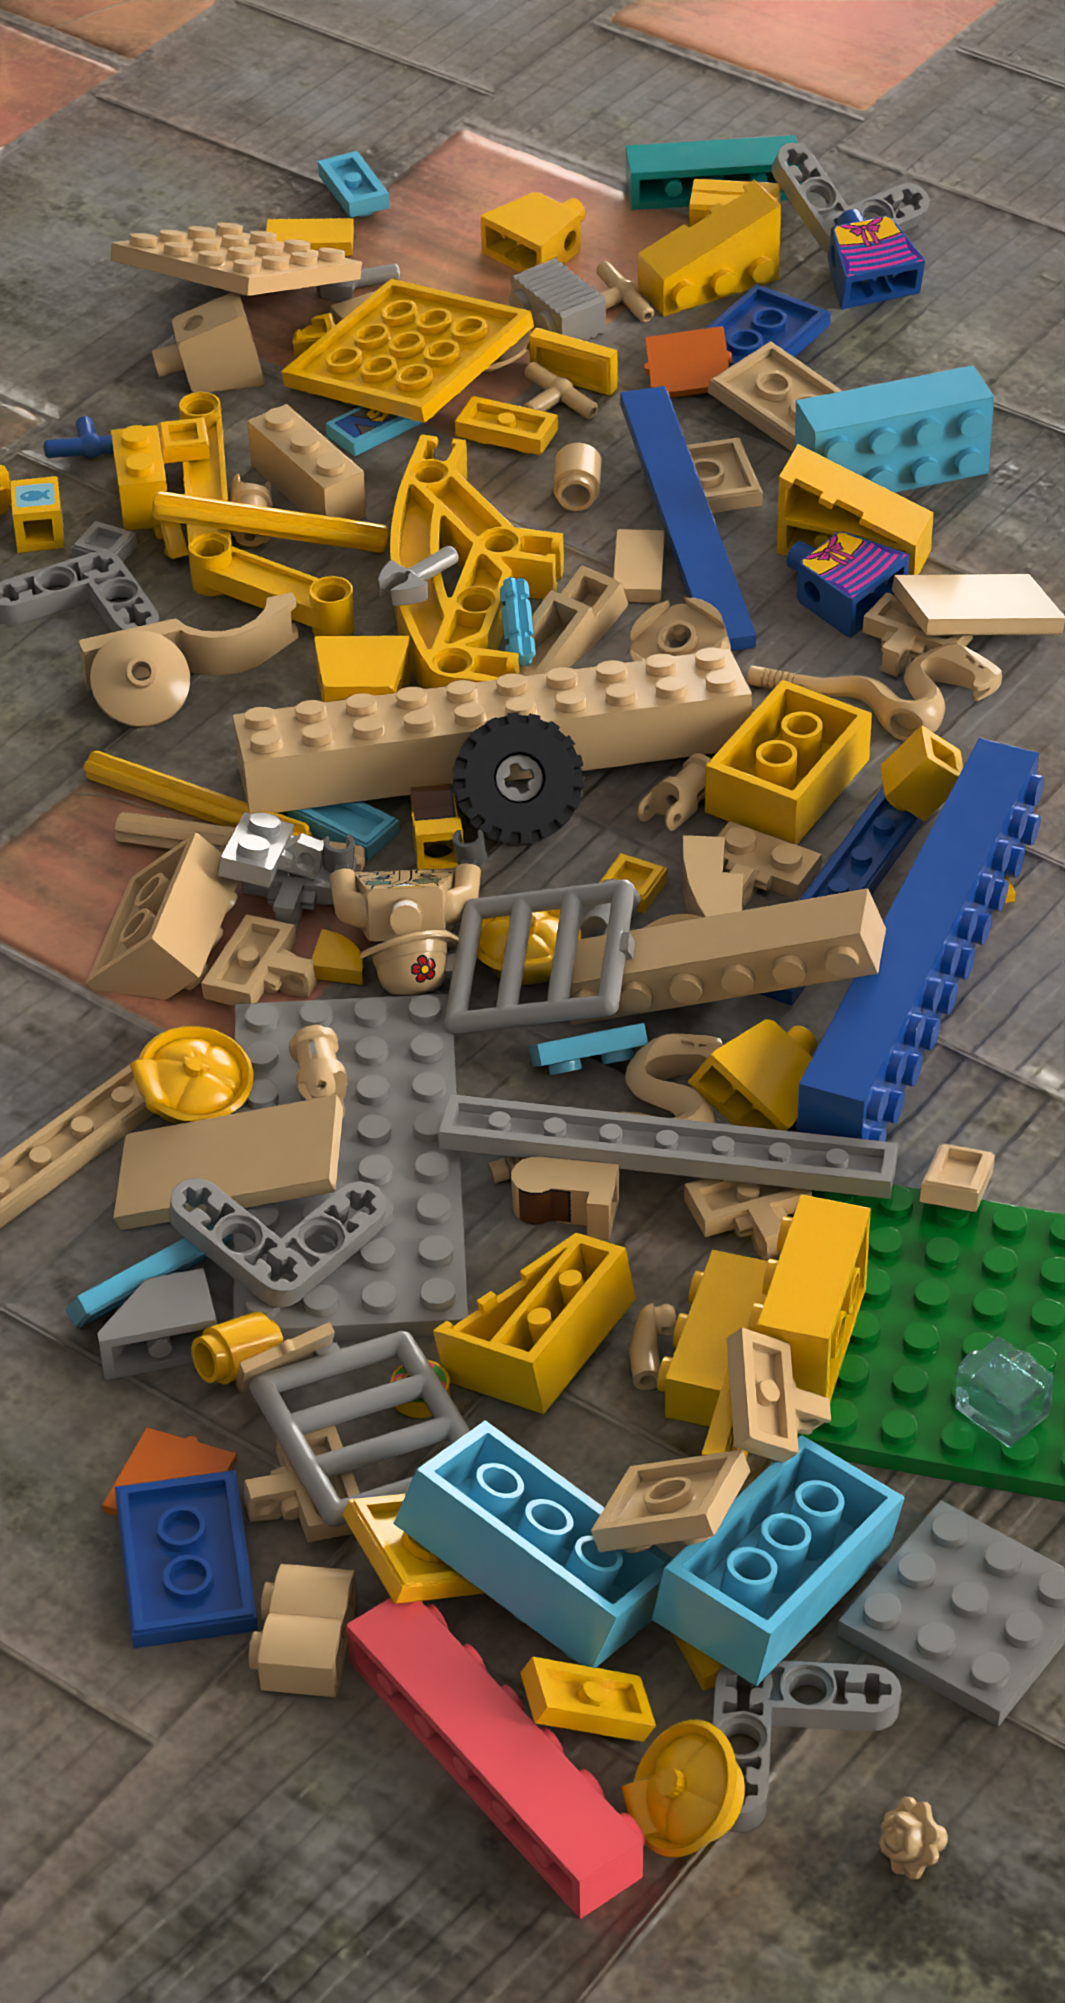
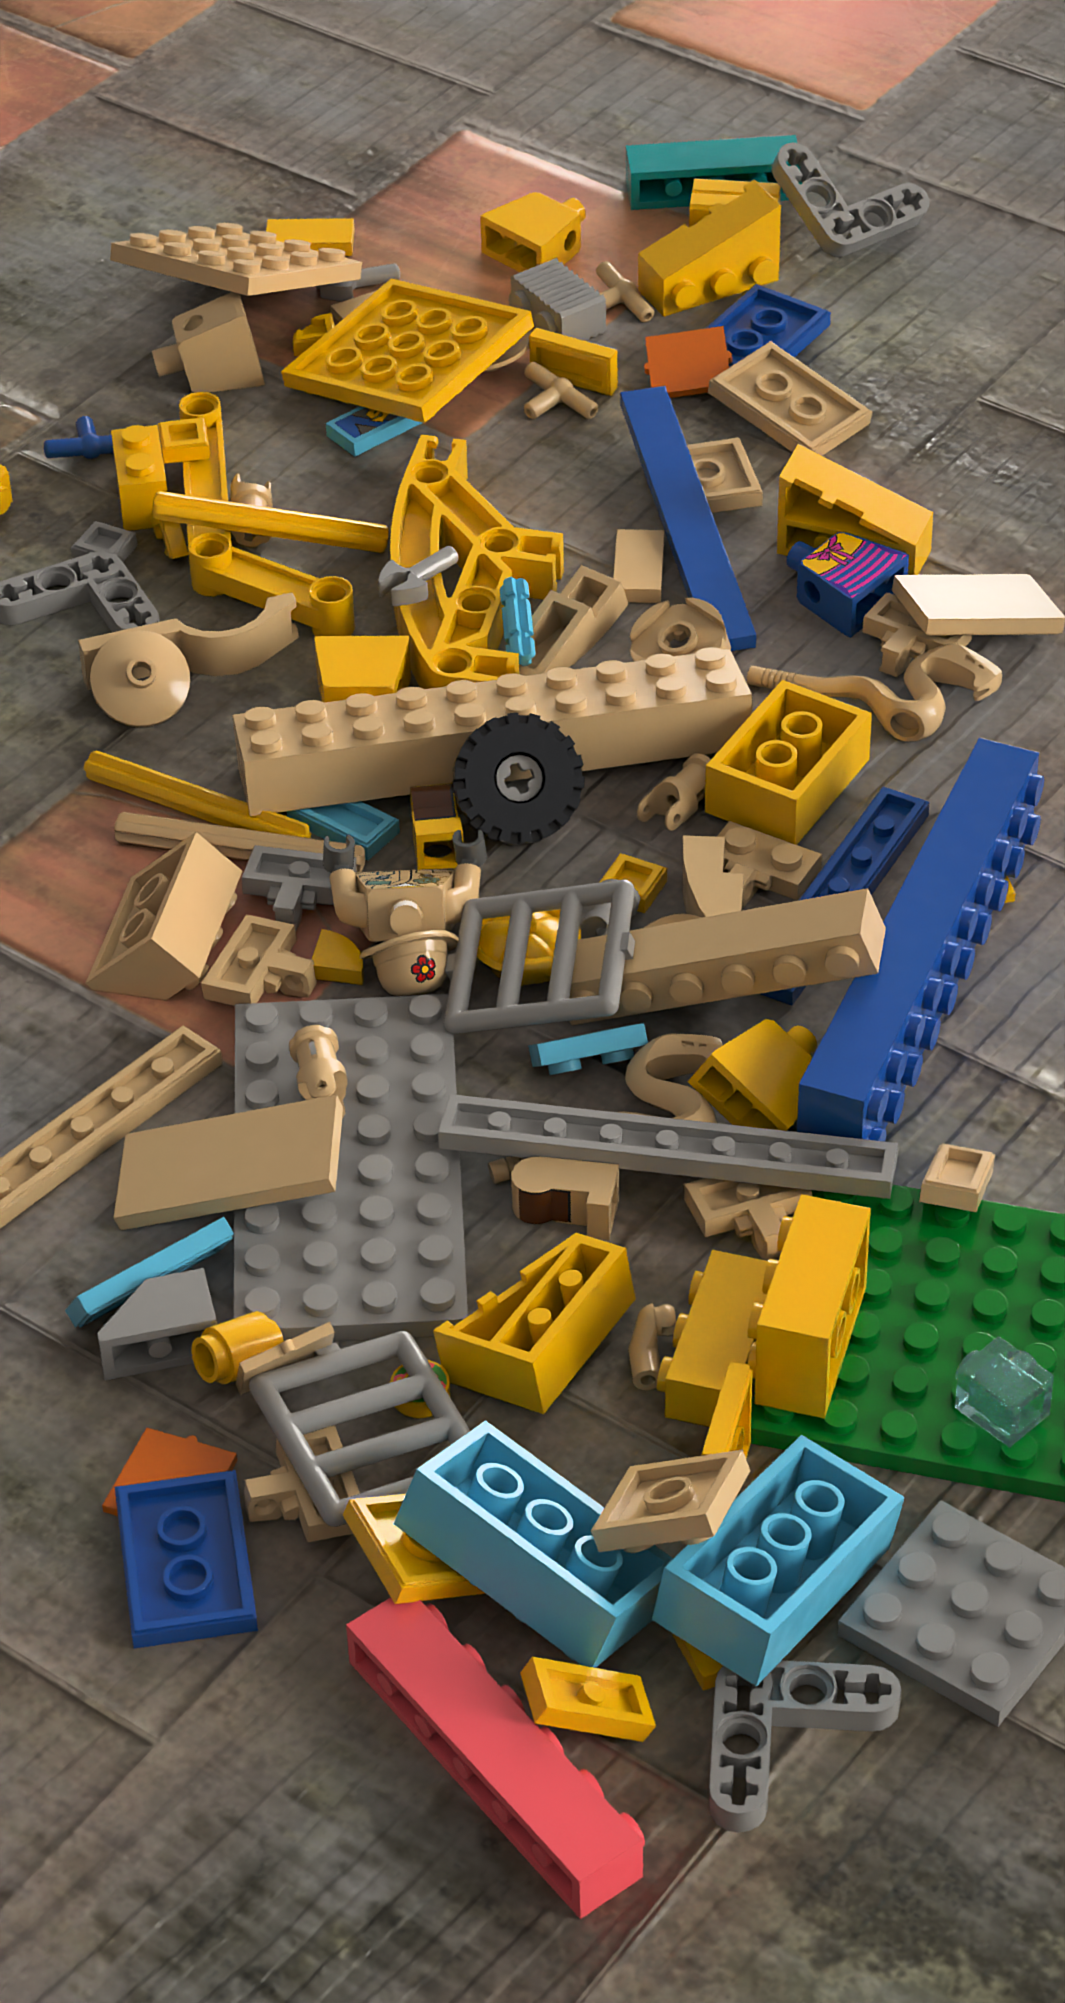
(37, 514): yellow brick -> none
(193, 1074): yellow piece -> none
(266, 845): light grey hinge -> none
(285, 1253): light grey beam -> none
(304, 1630): tan brick -> none
(305, 465): tan brick -> none
(353, 184): medium azure plate -> none
(506, 425): yellow plate -> none
(577, 476): tan brick -> none
(686, 1789): yellow piece -> none
(765, 1398): tan hinge -> none
(872, 260): blue torso -> none
(904, 429): medium azure brick -> none
(911, 1838): tan plant -> none
(921, 773): yellow brick -> none

